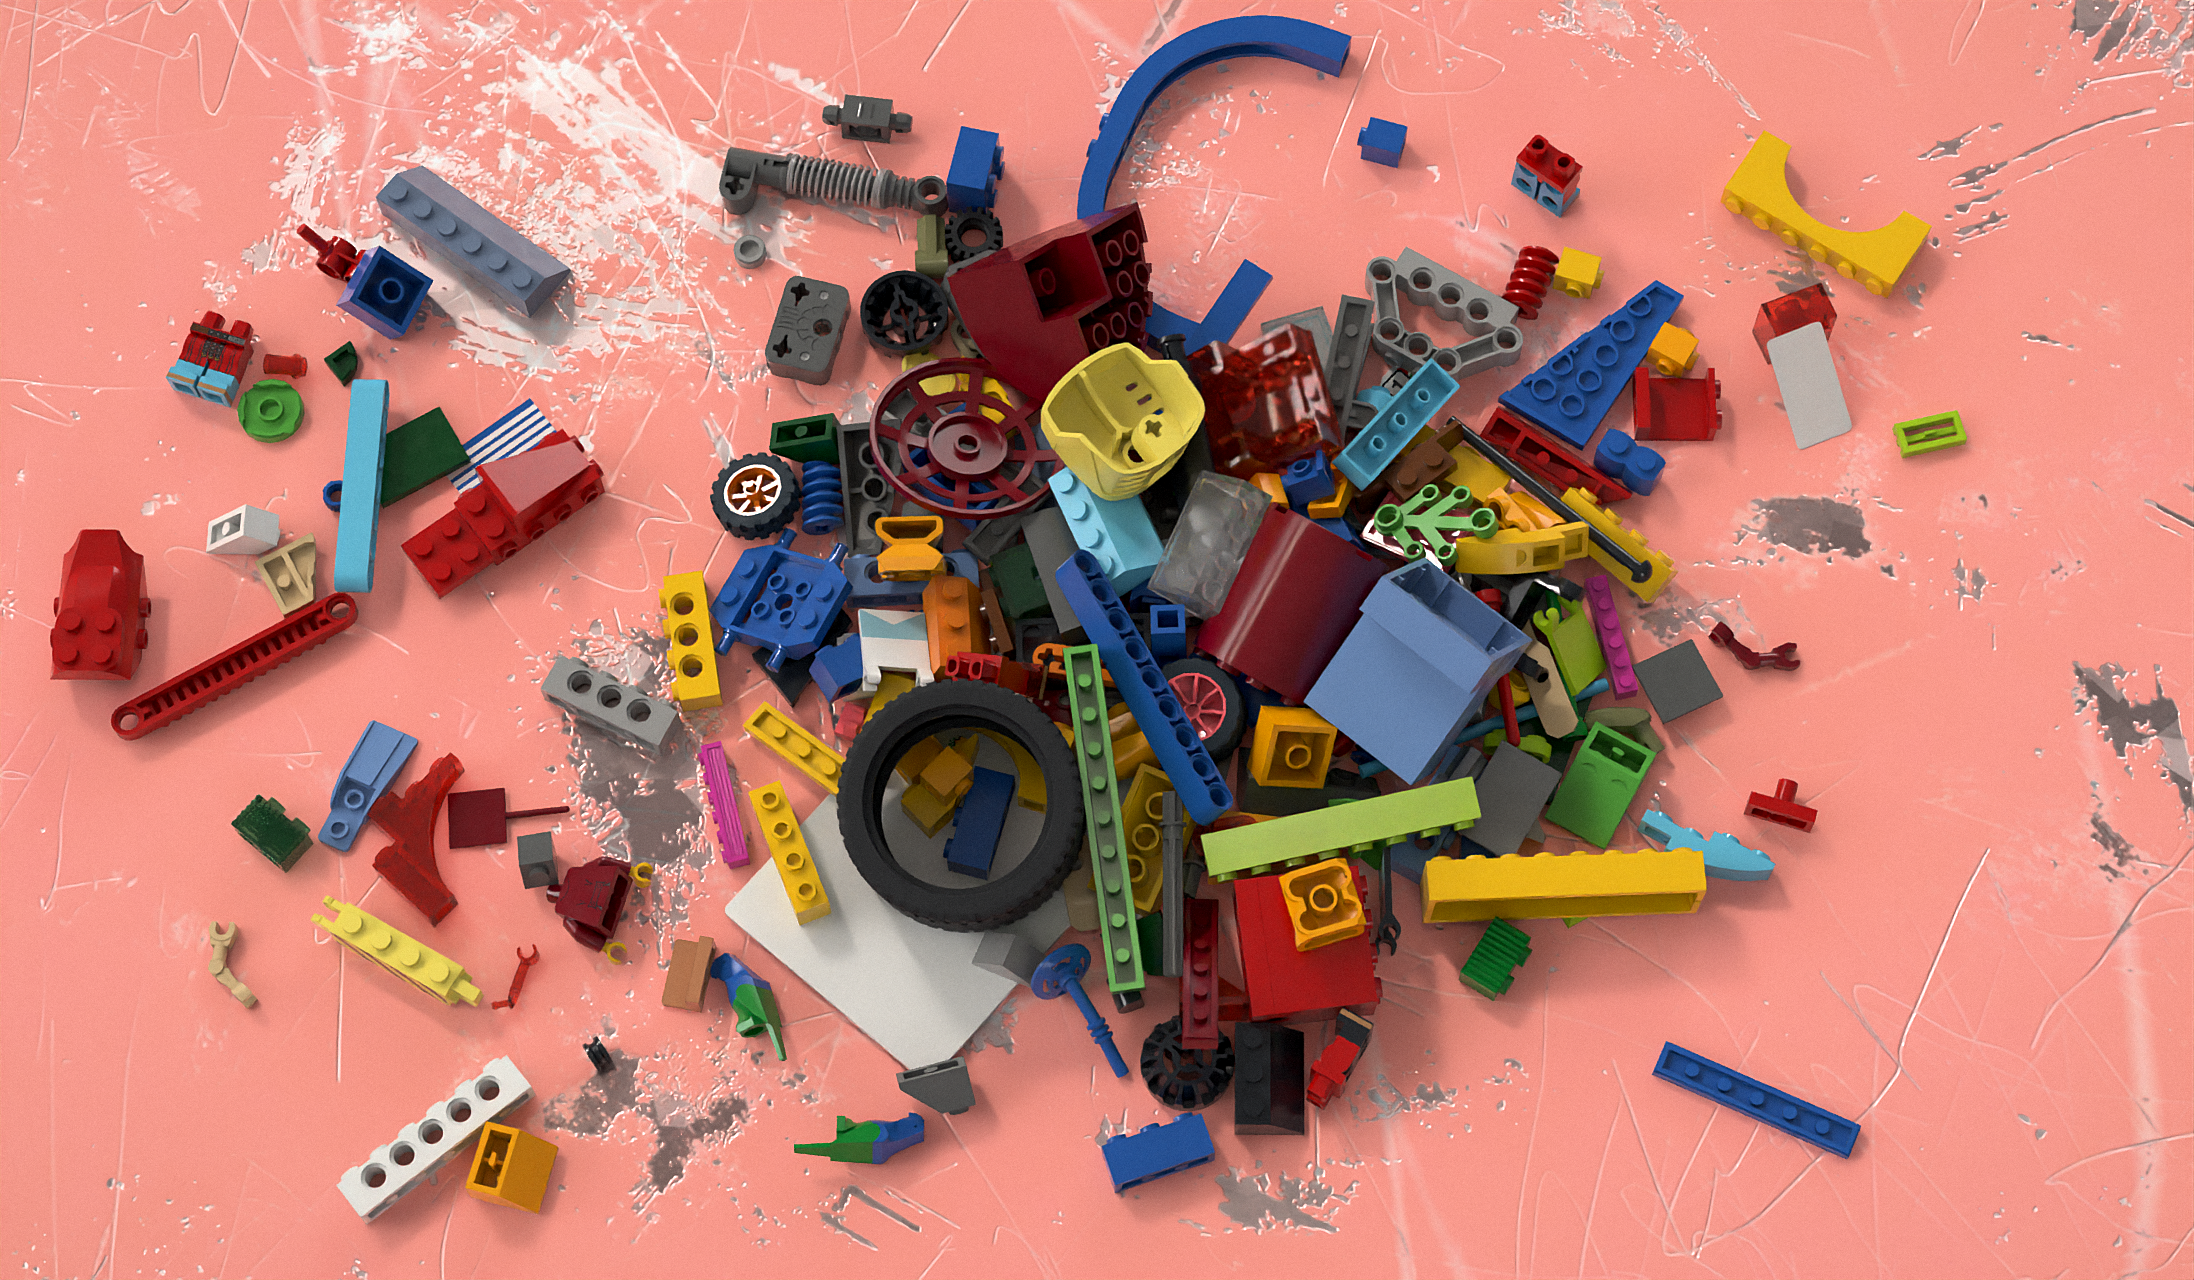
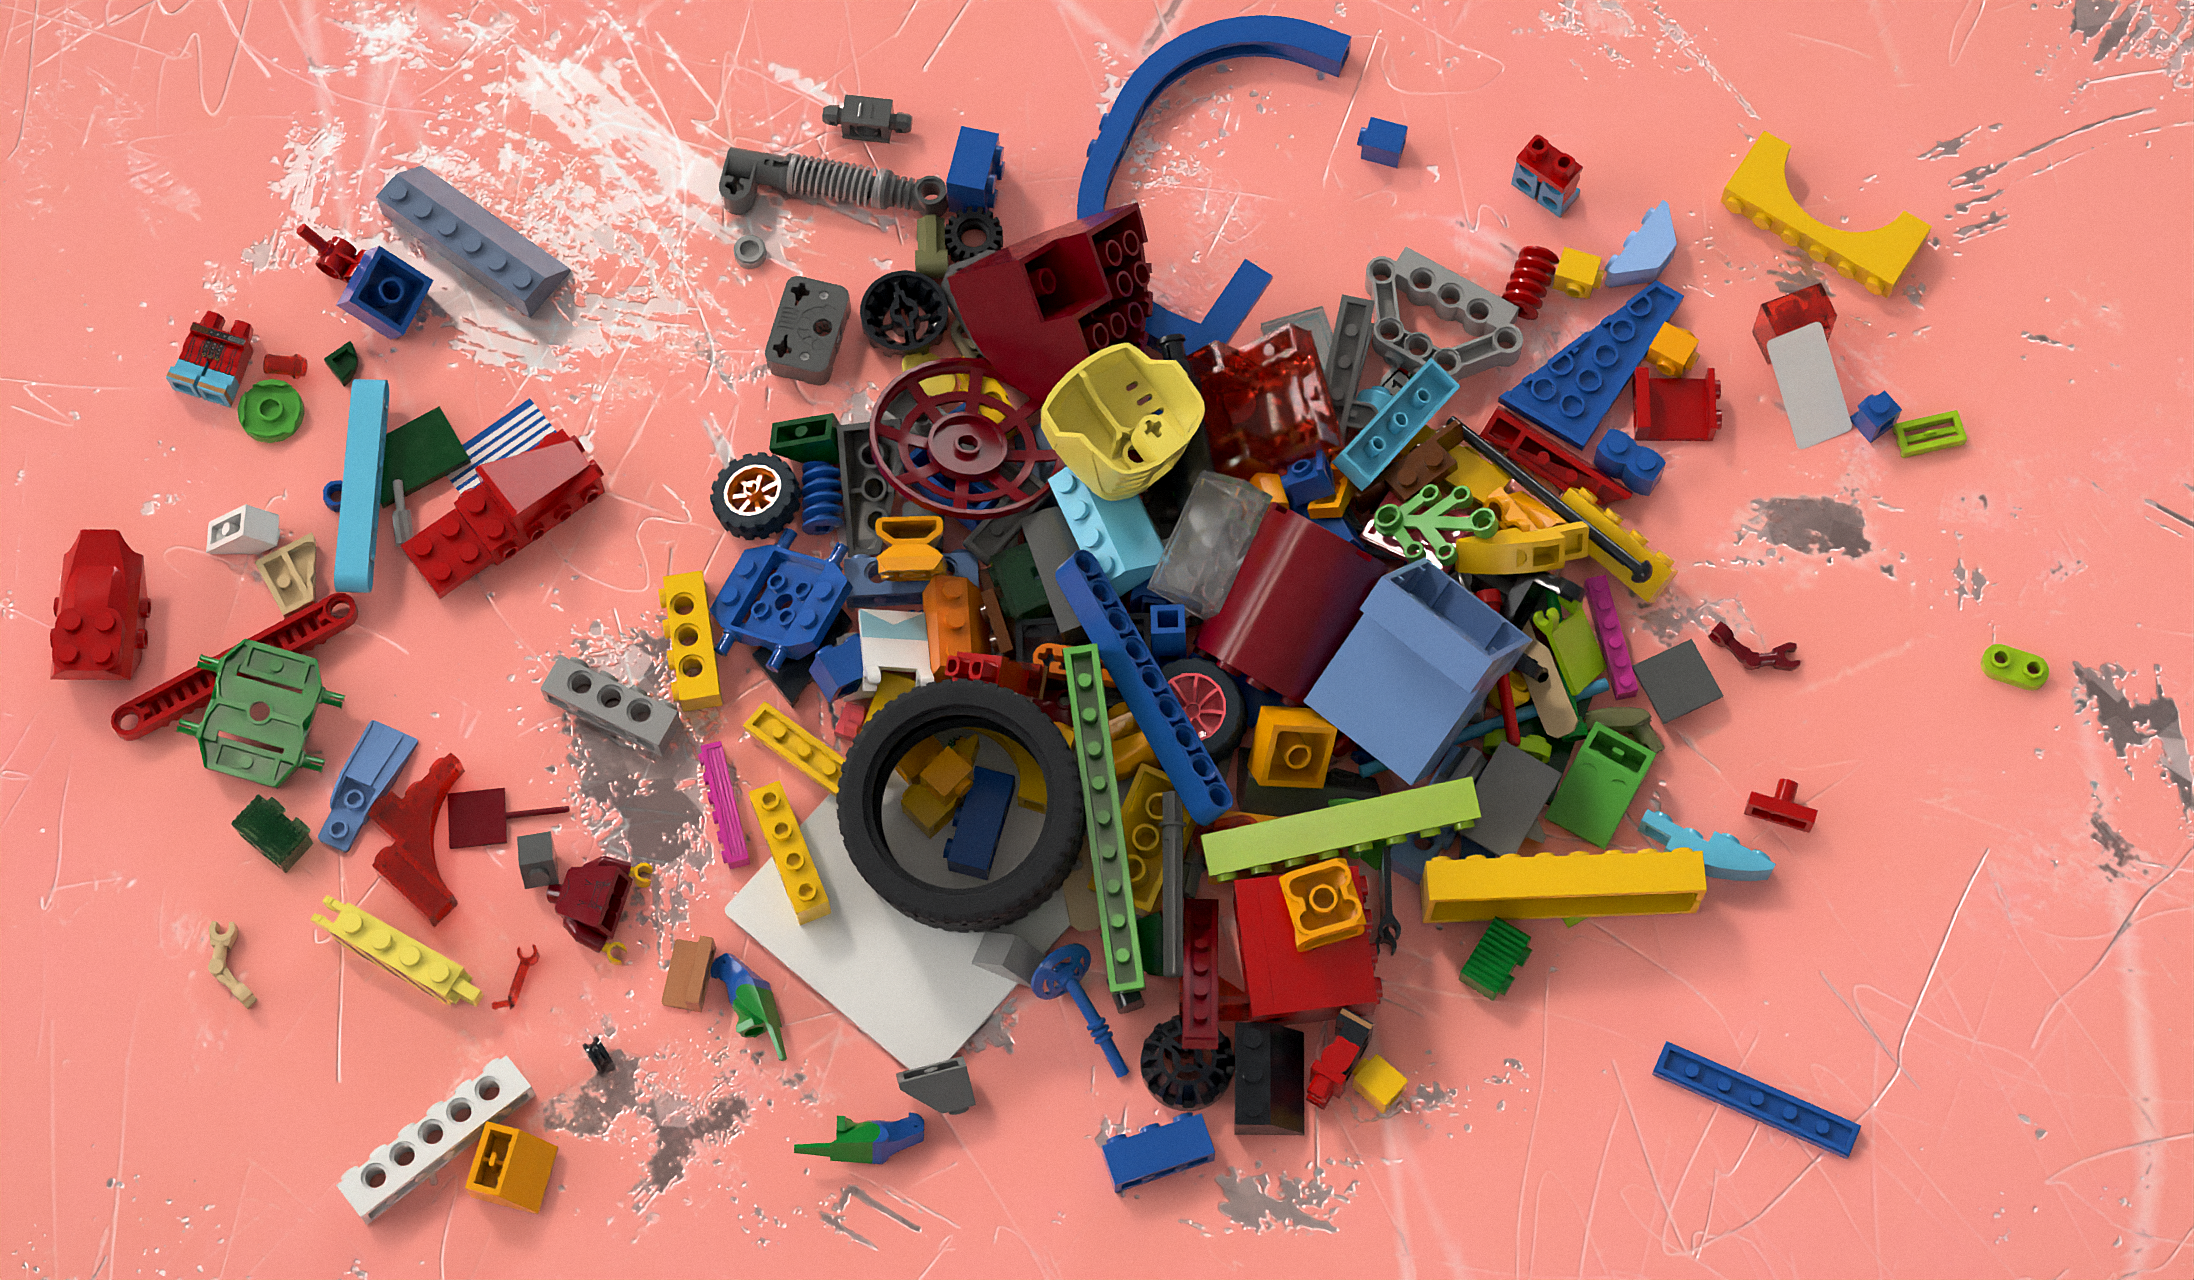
(284, 728): none -> green piece
(401, 517): none -> light grey axle
(1378, 1082): none -> yellow brick
(1645, 251): none -> light blue slope
(1876, 415): none -> blue brick
(2014, 669): none -> lime plate

